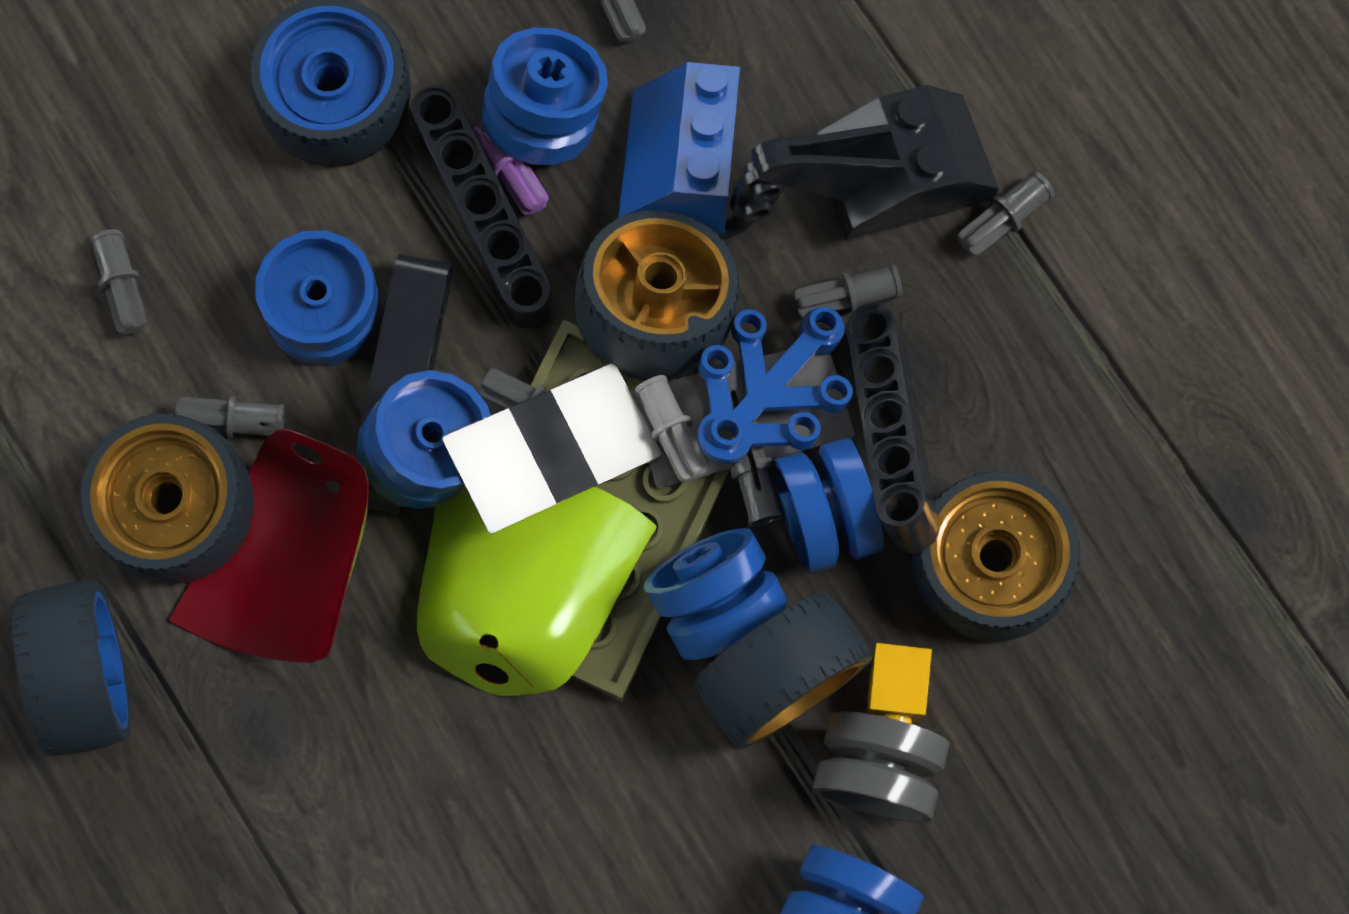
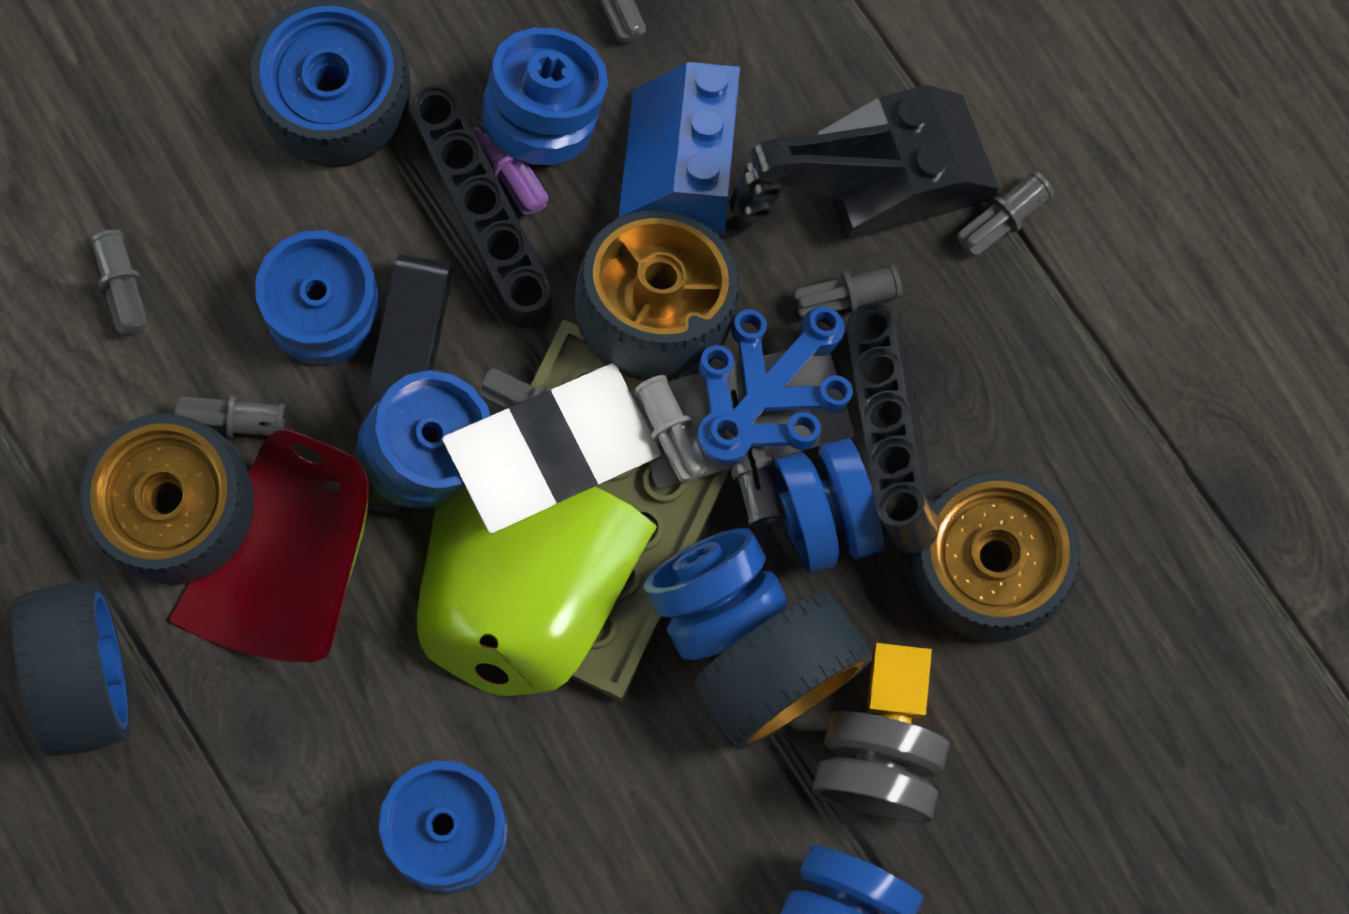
(452, 860): none -> blue wheel

